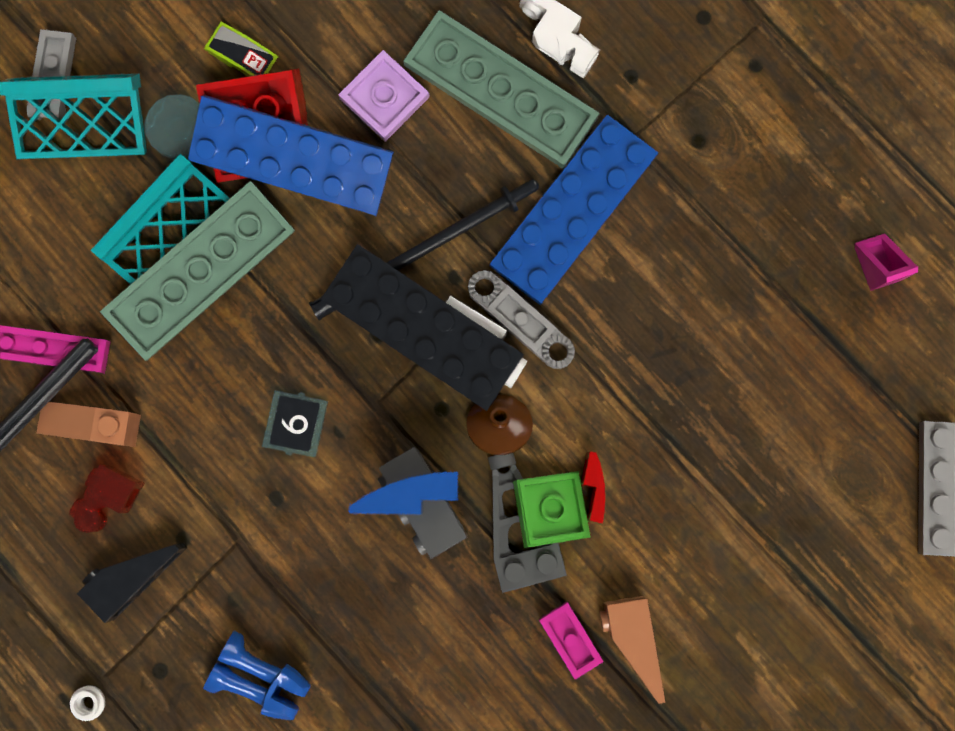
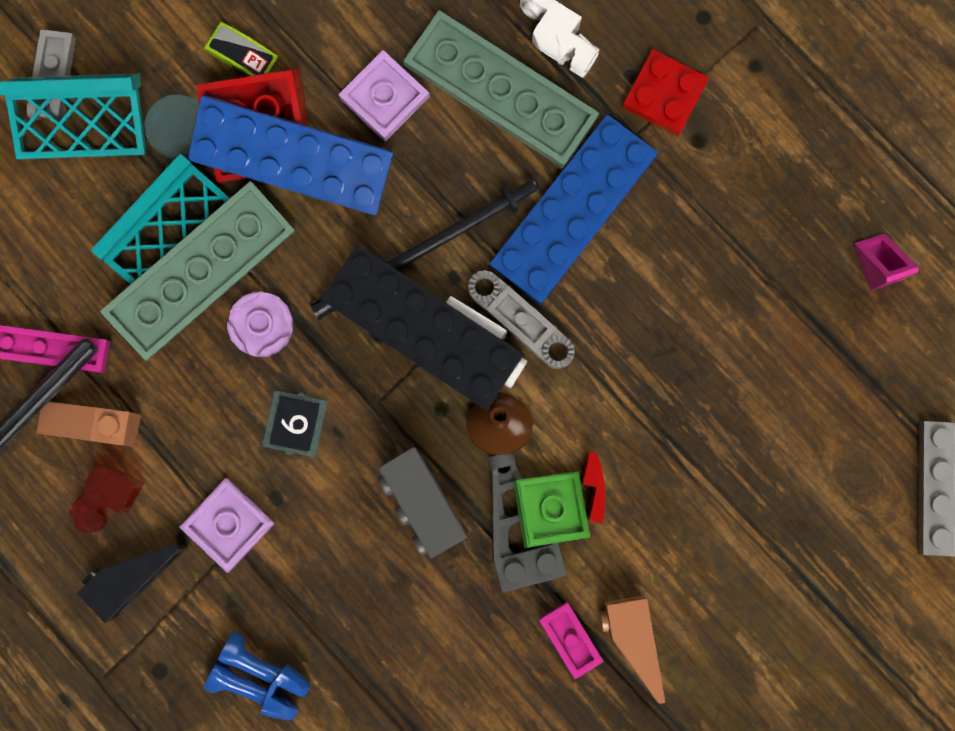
(78, 707): white plate -> none
(227, 525): none -> lavender tile
(260, 324): none -> lavender tile
(408, 494): blue slope -> none
(665, 92): none -> red plate

